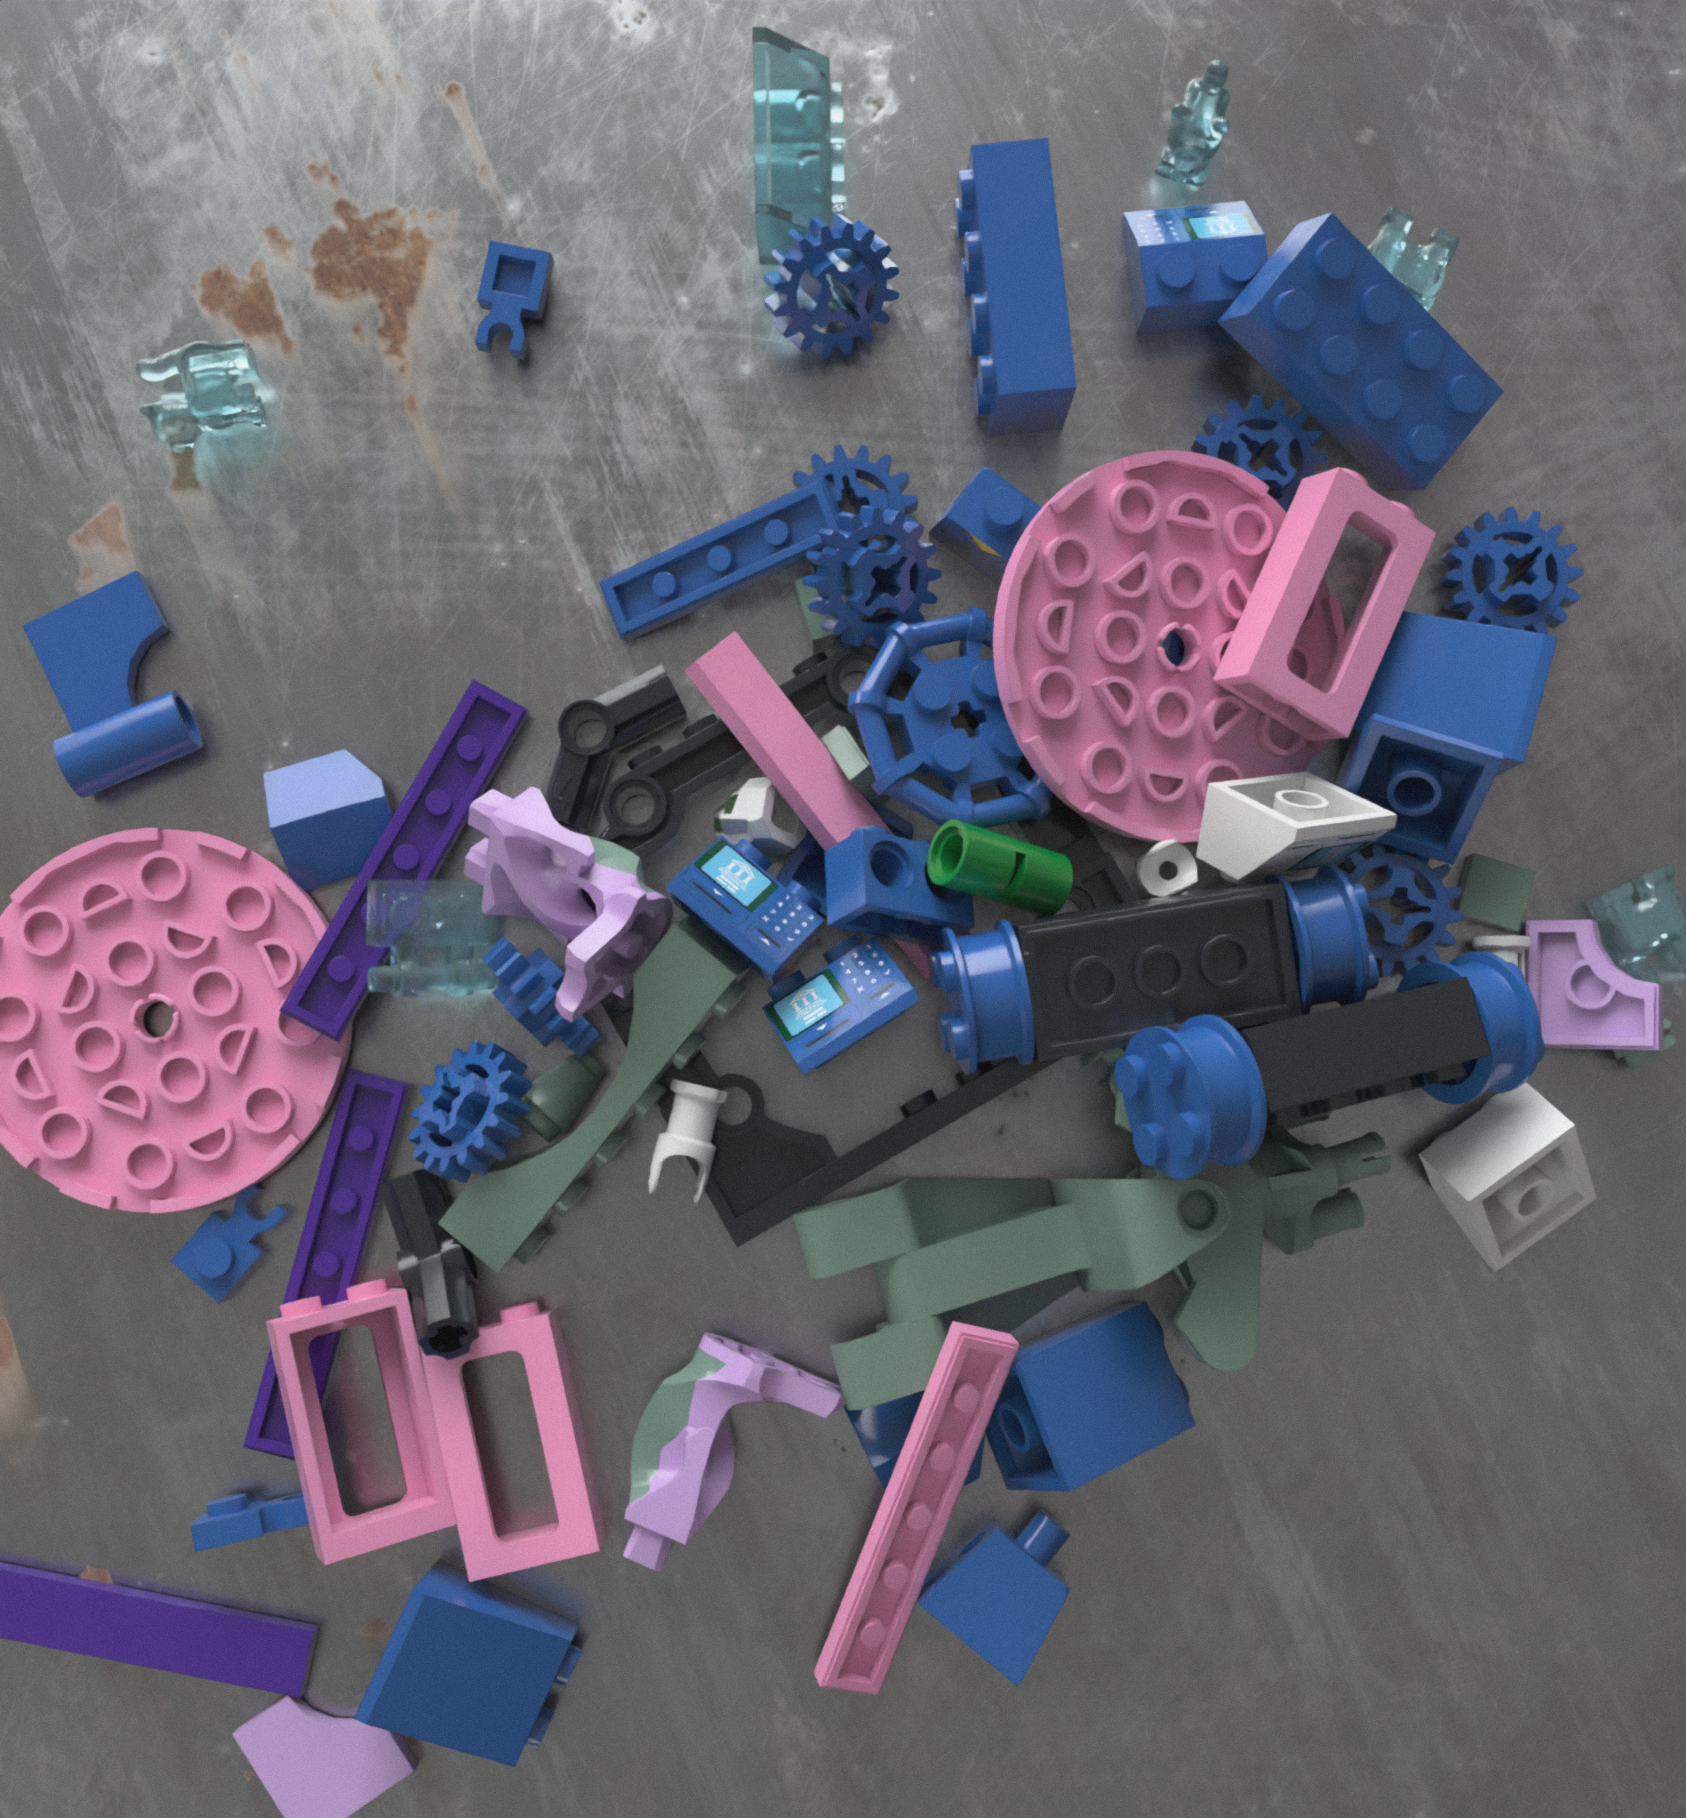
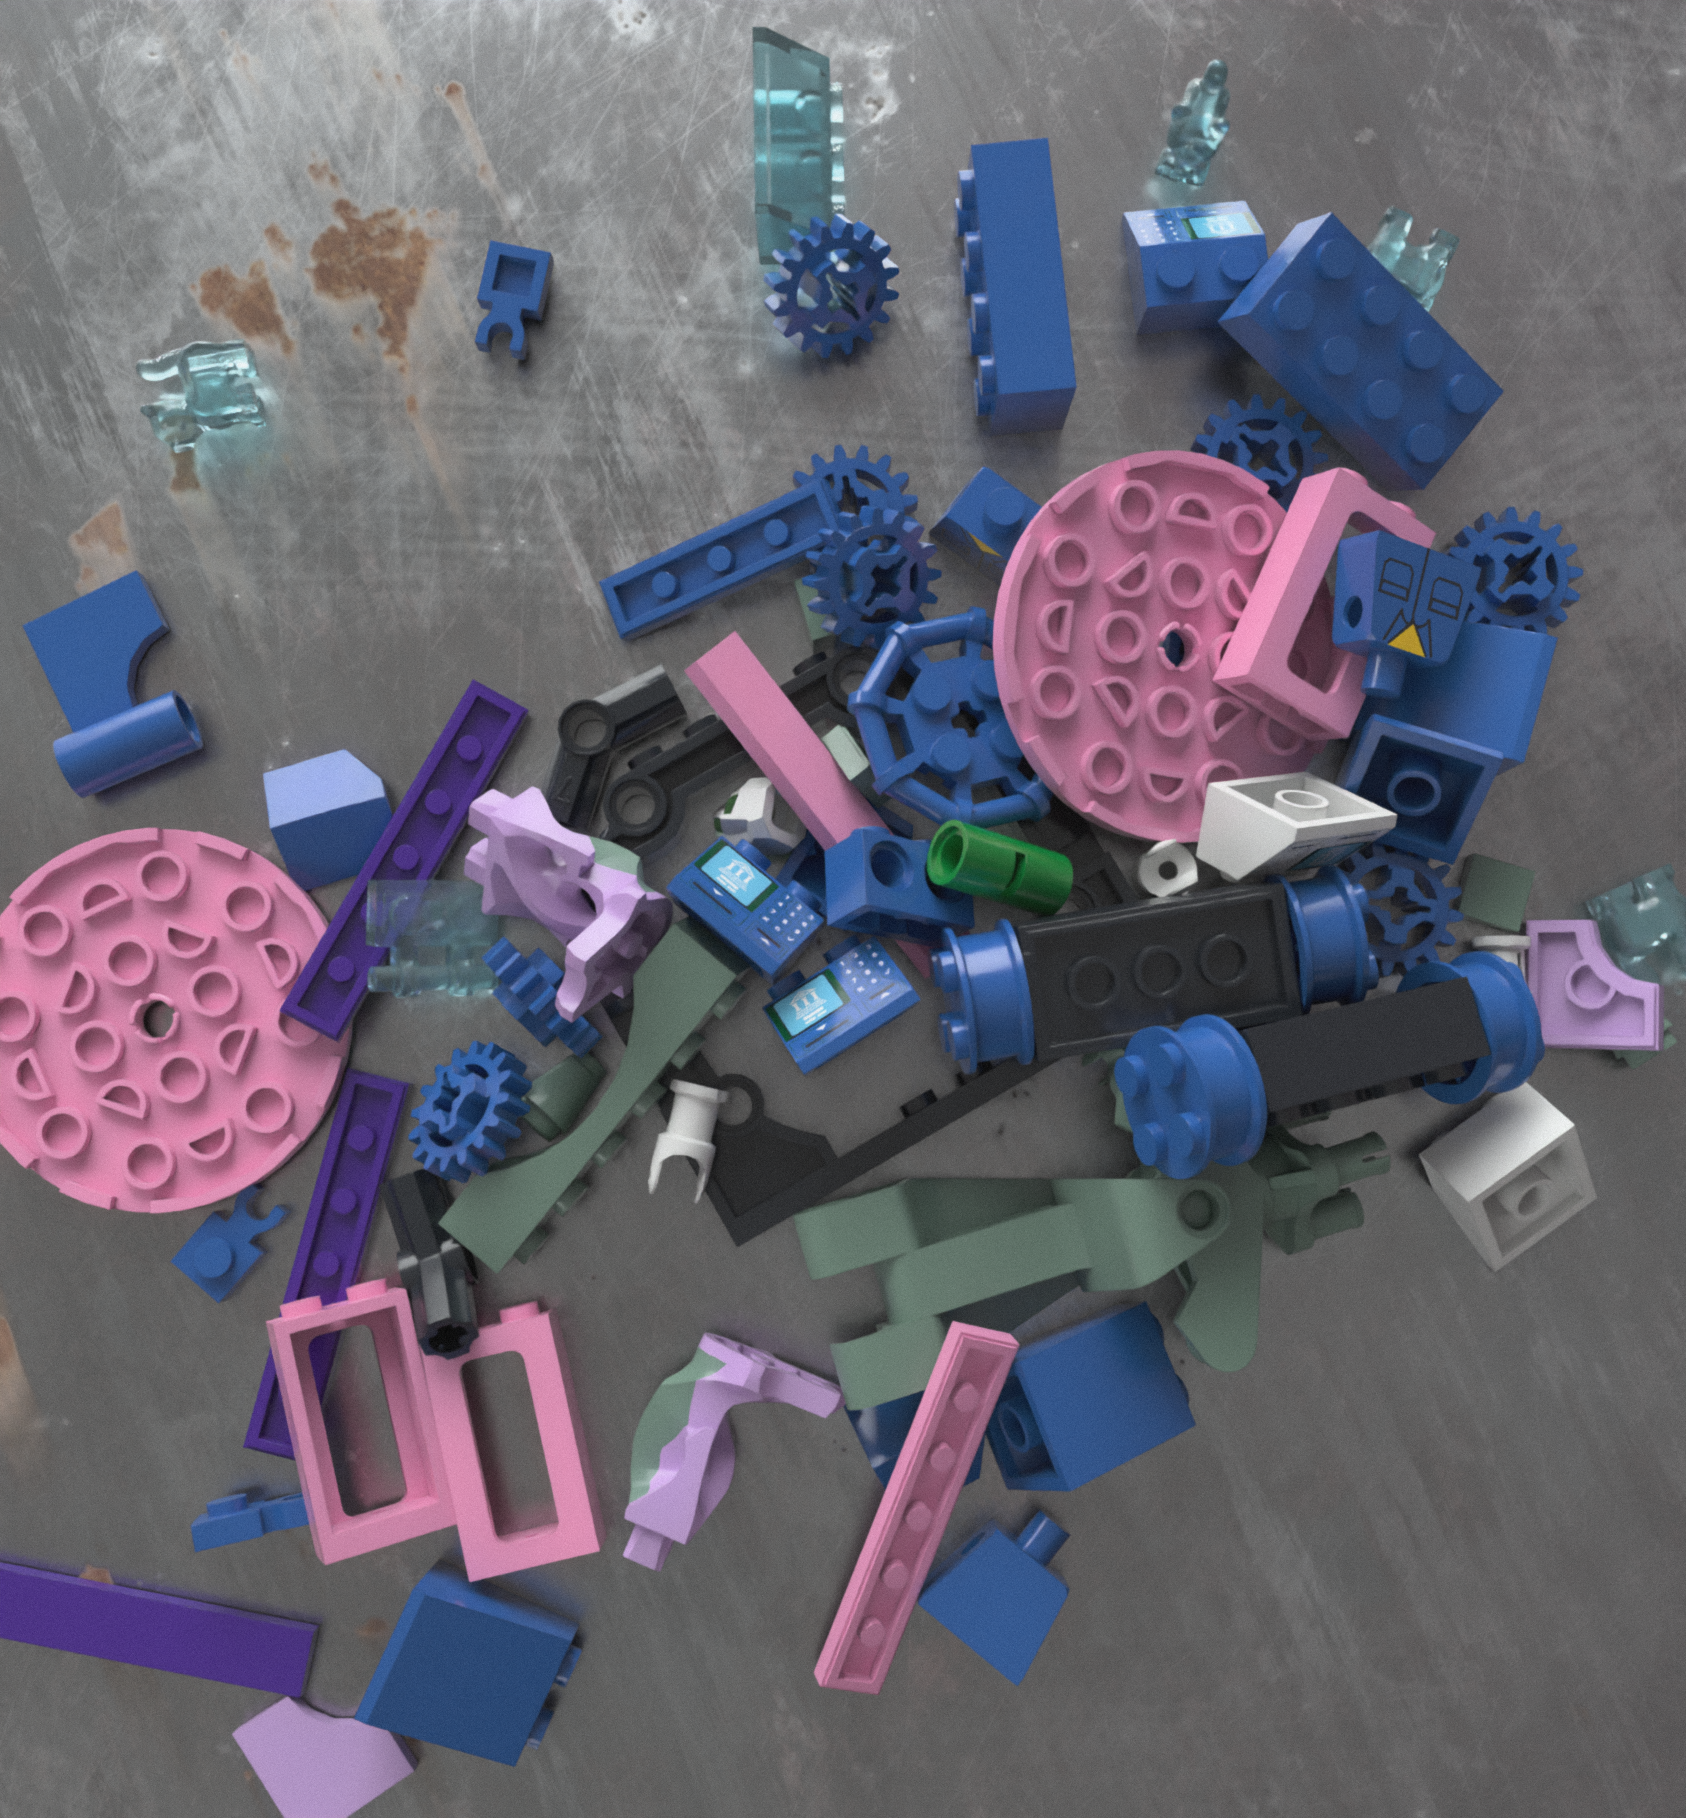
(1398, 607): none -> blue torso

